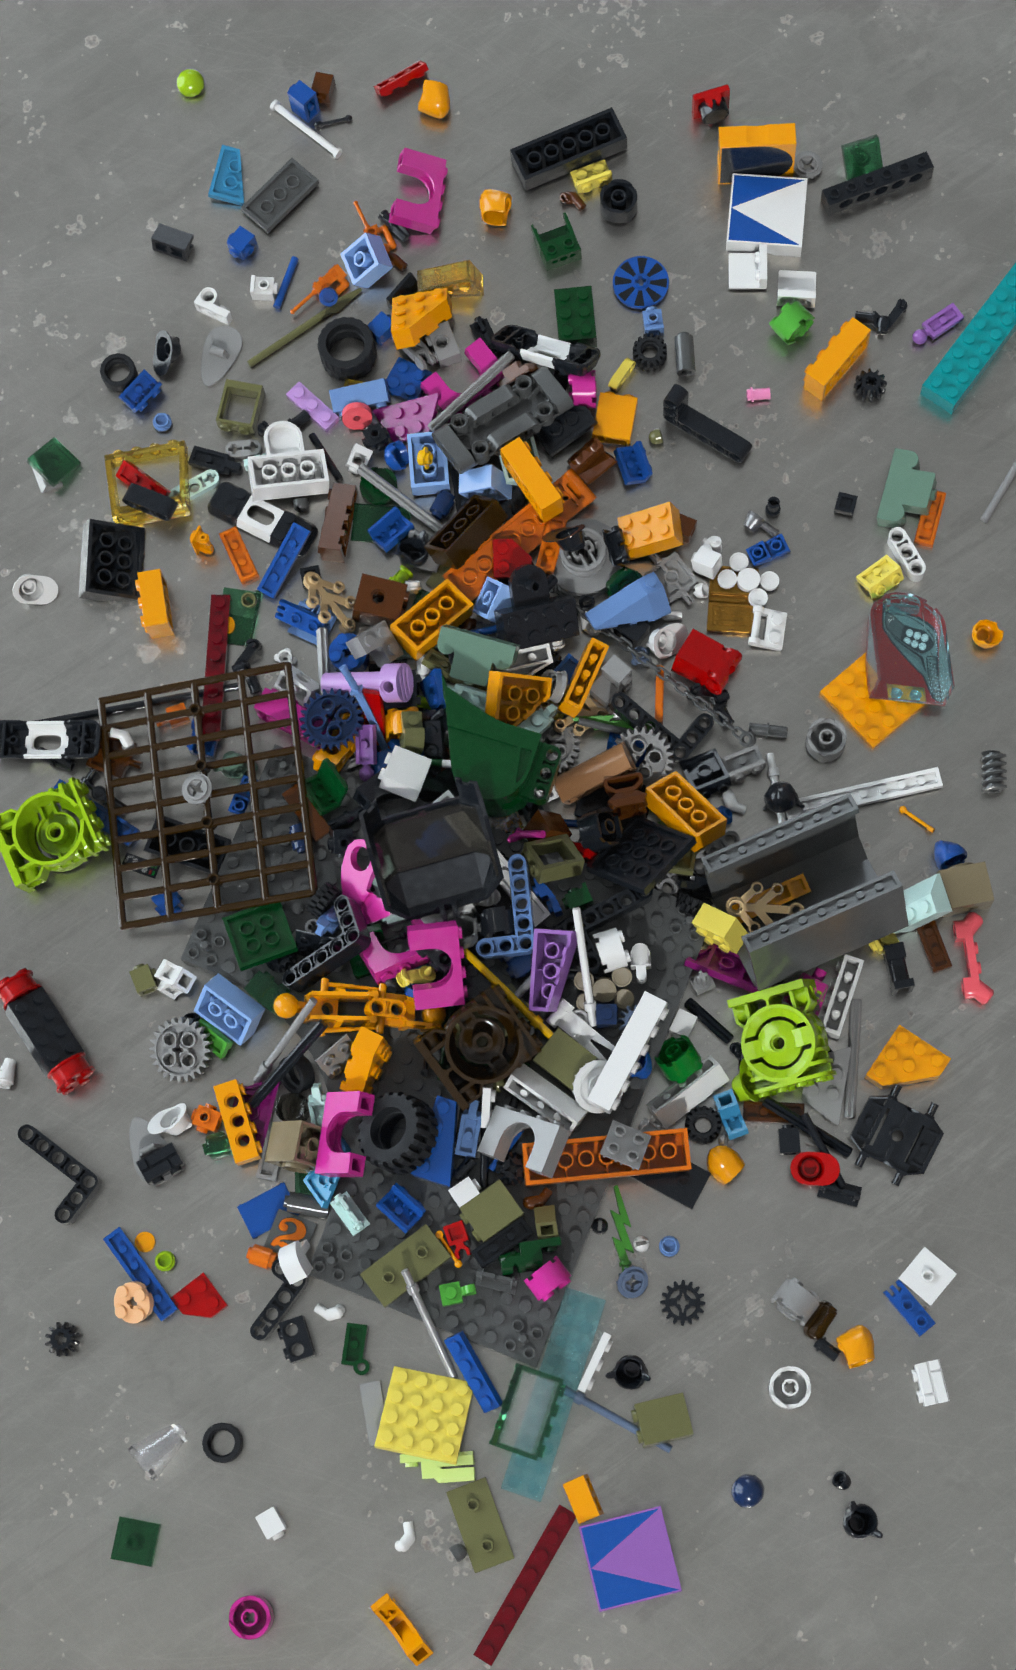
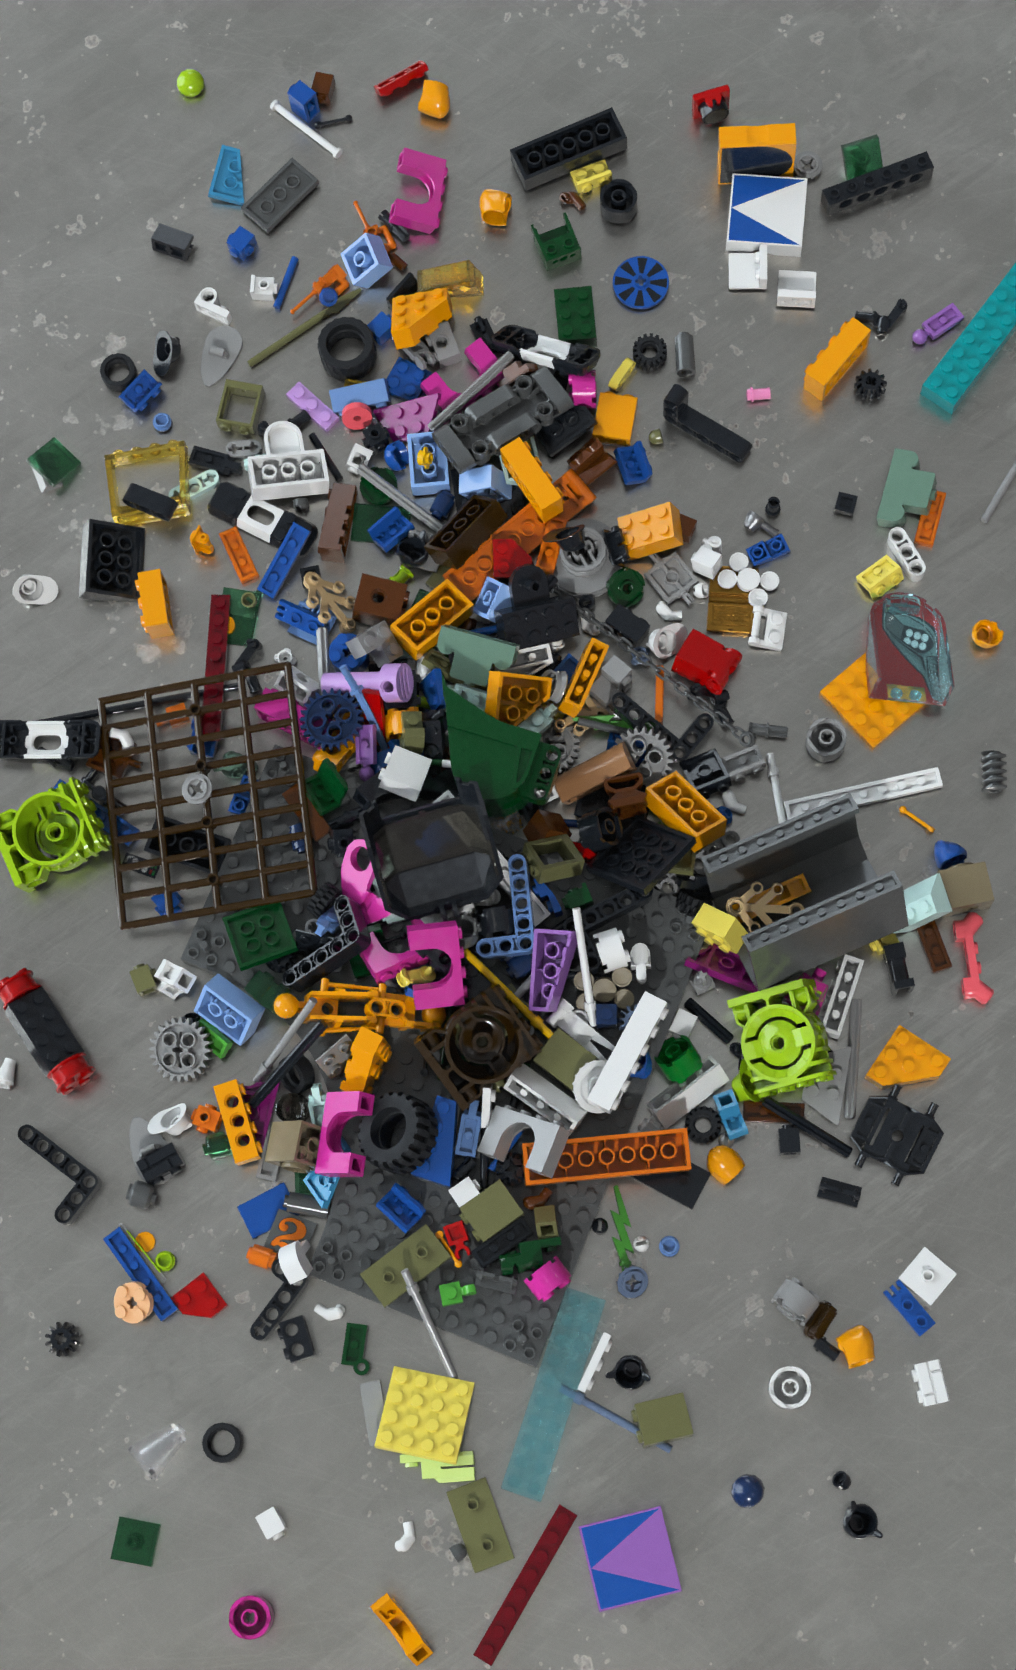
(132, 474): red plate -> none
(141, 1195): none -> dark grey head
(144, 1252): none -> lime piece
(349, 1213): light aqua hinge -> none
(413, 586): white plate -> none
(473, 1372): blue plate -> none
(521, 834): dark pink piece -> none
(527, 1412): clear window -> none
(583, 1498): light orange hinge -> none
(625, 1145): light grey hinge -> none
(635, 603): medium blue wedge -> none
(650, 325): medium blue brick -> none
(673, 1302): black gear -> none
(781, 797): black hair -> none
(792, 322): bright green brick -> none
(815, 1168): red piece -> none
(819, 1143): black piece -> none

